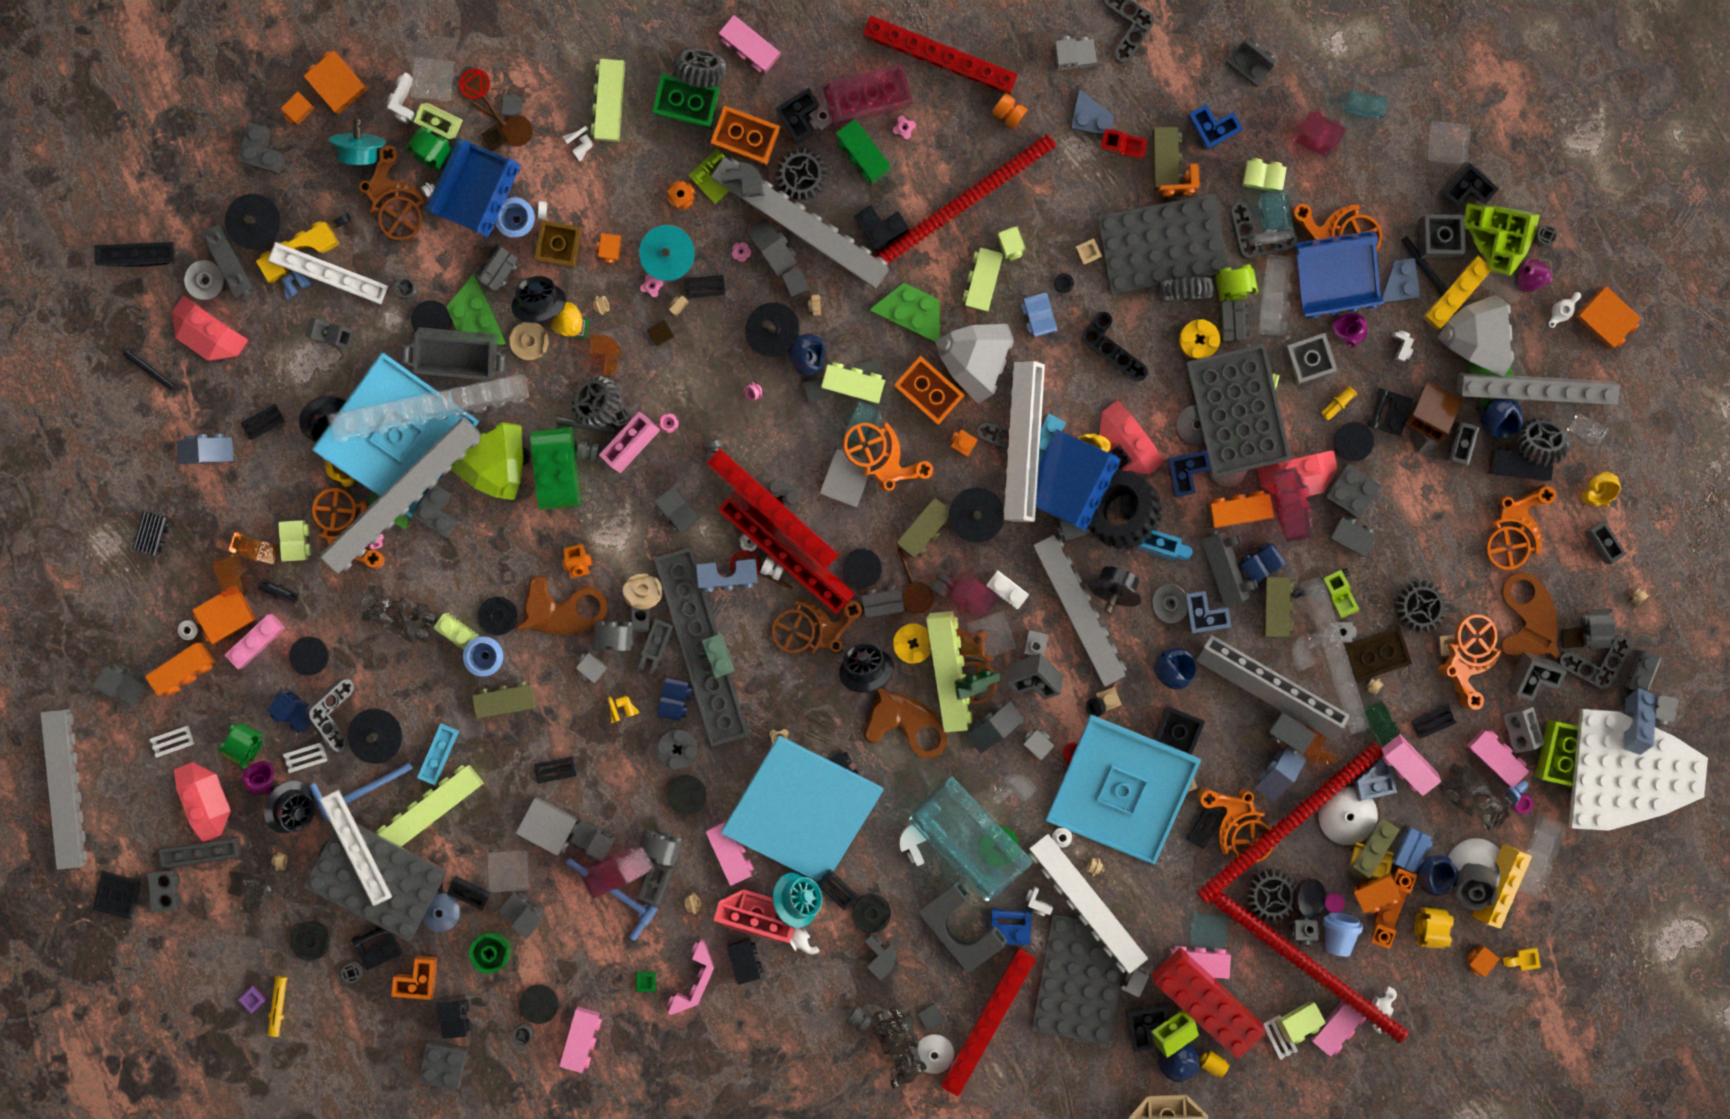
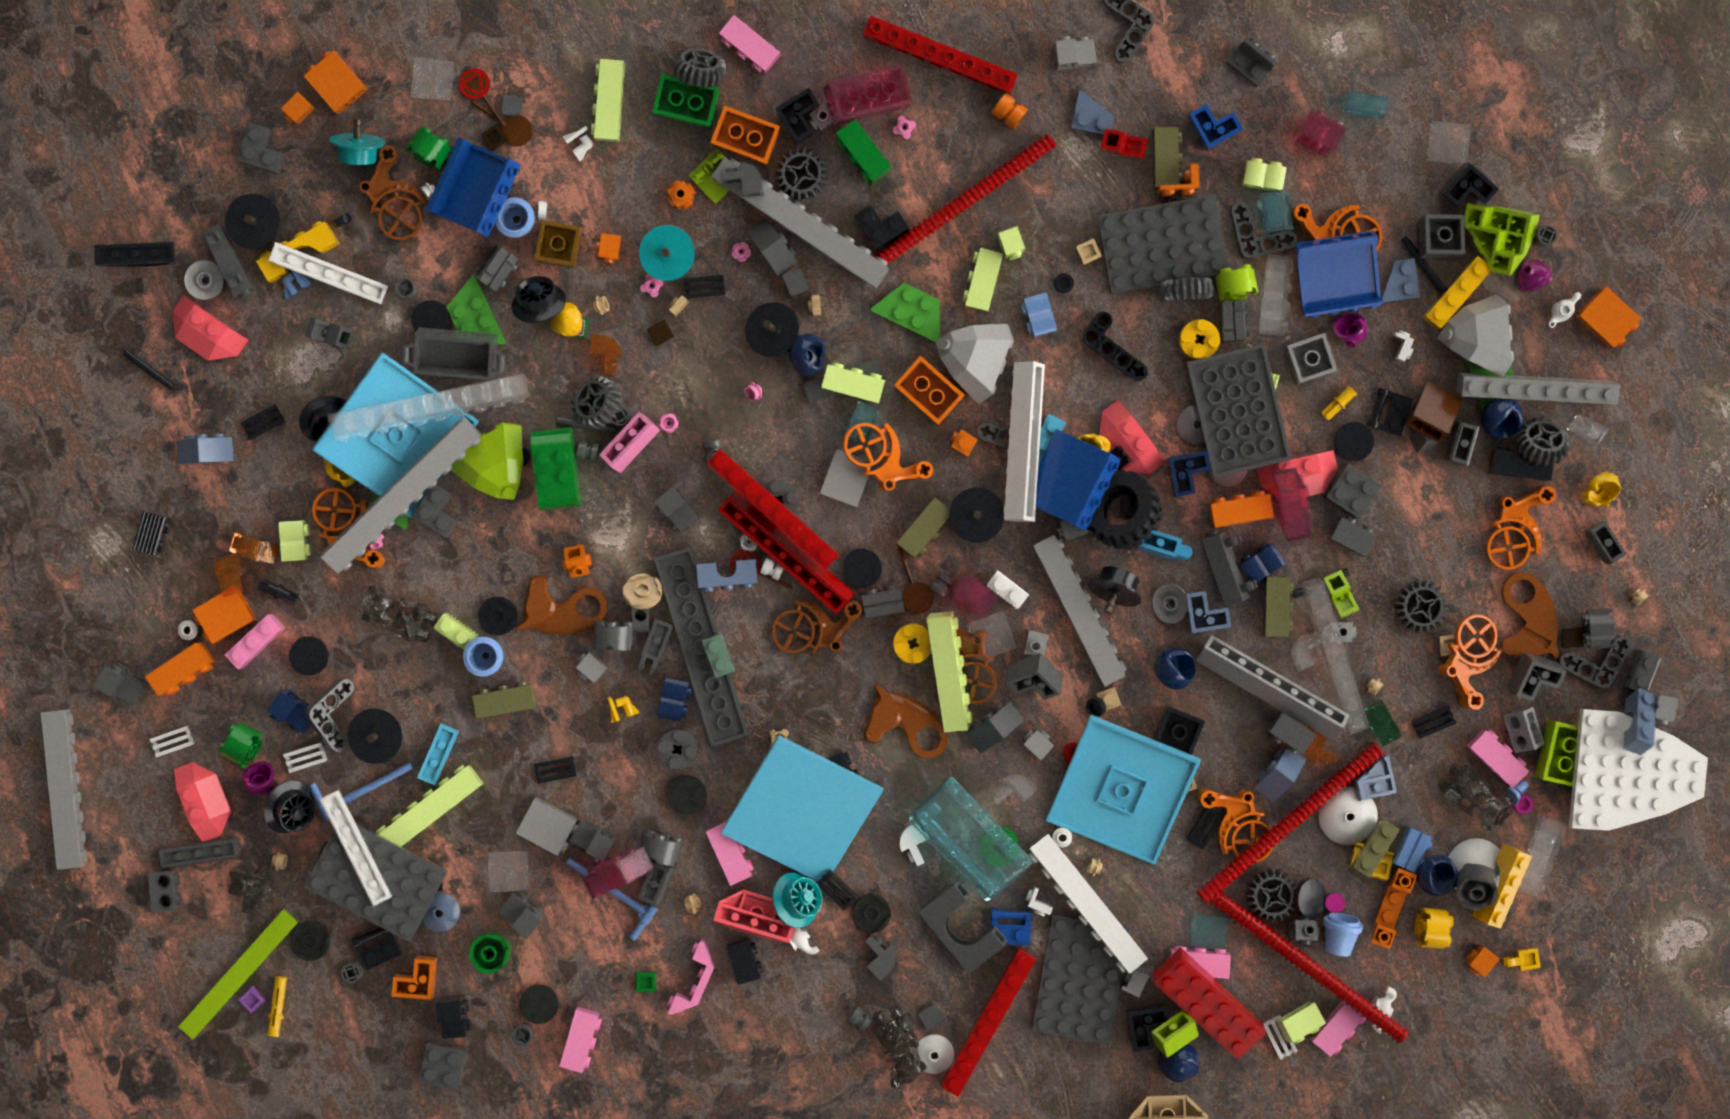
(117, 894): black tile -> none
(238, 974): none -> lime tile
(397, 99): white bracket -> none
(438, 120): yellowish green brick -> none
(468, 893): black plate -> none
(529, 341): tan tile -> none
(865, 668): black piece -> none
(975, 683): dark green bracket -> none
(1213, 1064): yellow brick -> none
(1271, 237): clear plate -> none
(1376, 893): orange brick -> none
(1377, 654): dark brown tile -> none
(1410, 765): bright pink brick -> none

